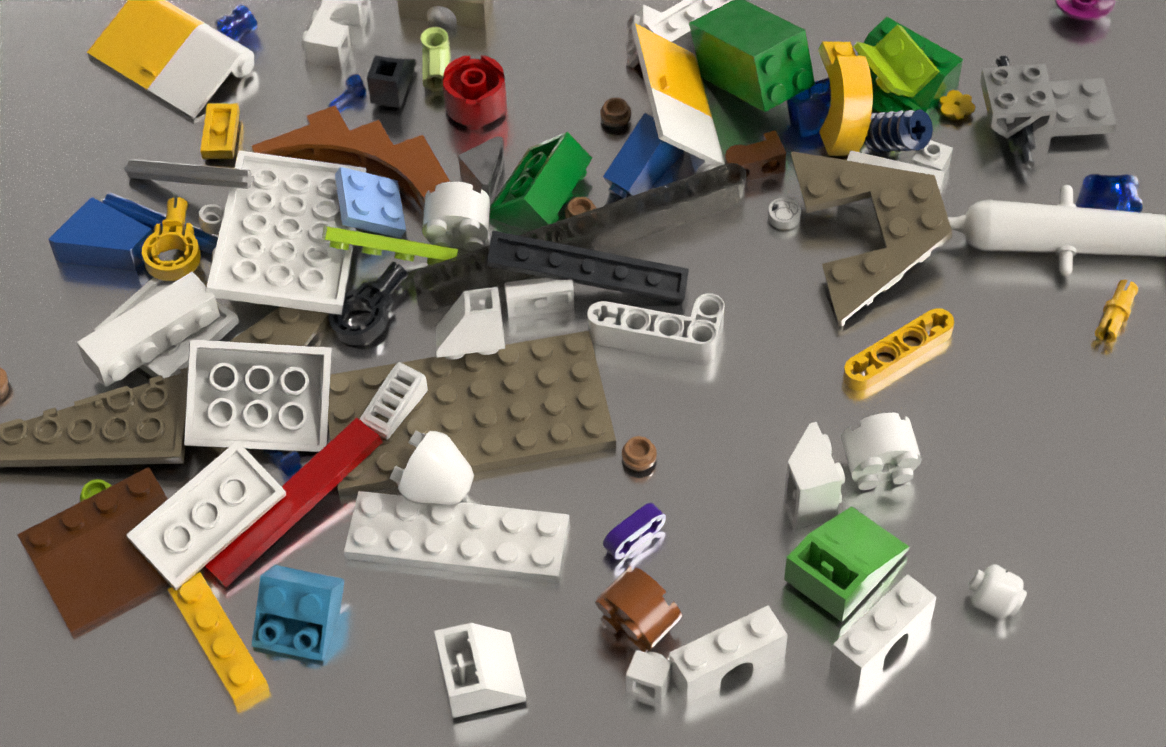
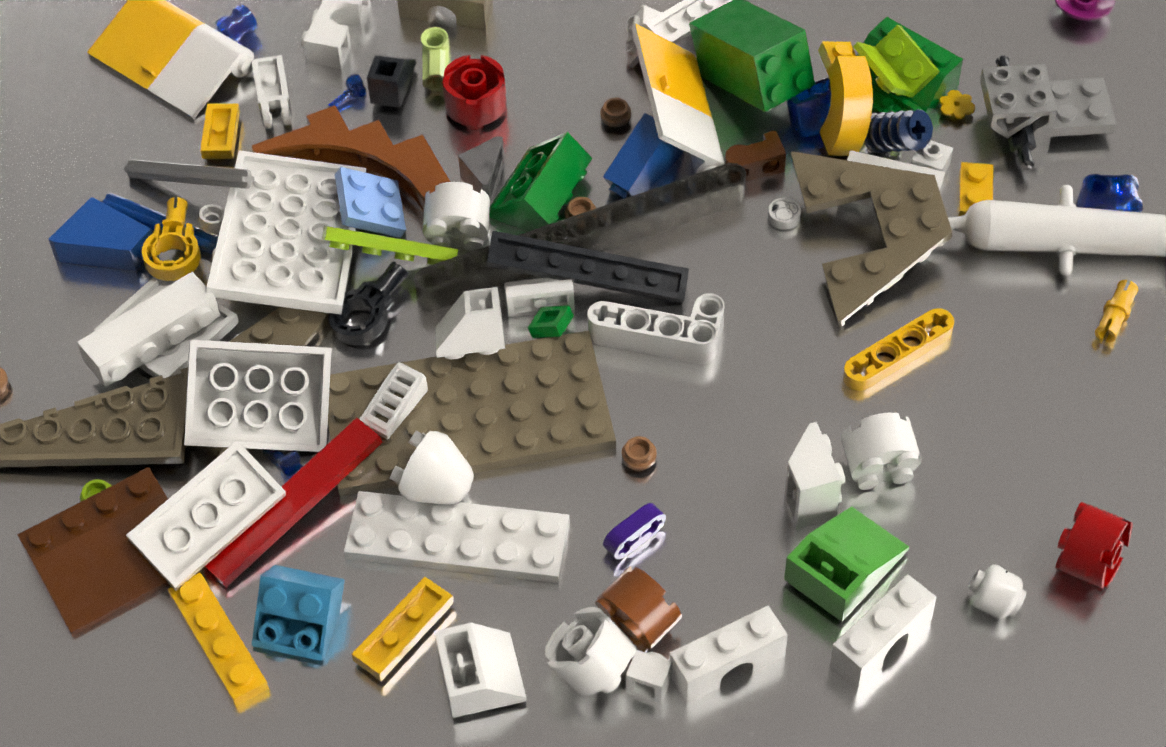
(271, 88): none -> white hinge
(402, 628): none -> yellow plate
(550, 321): none -> green plate
(590, 652): none -> white brick
(974, 185): none -> yellow plate
(1093, 545): none -> red brick

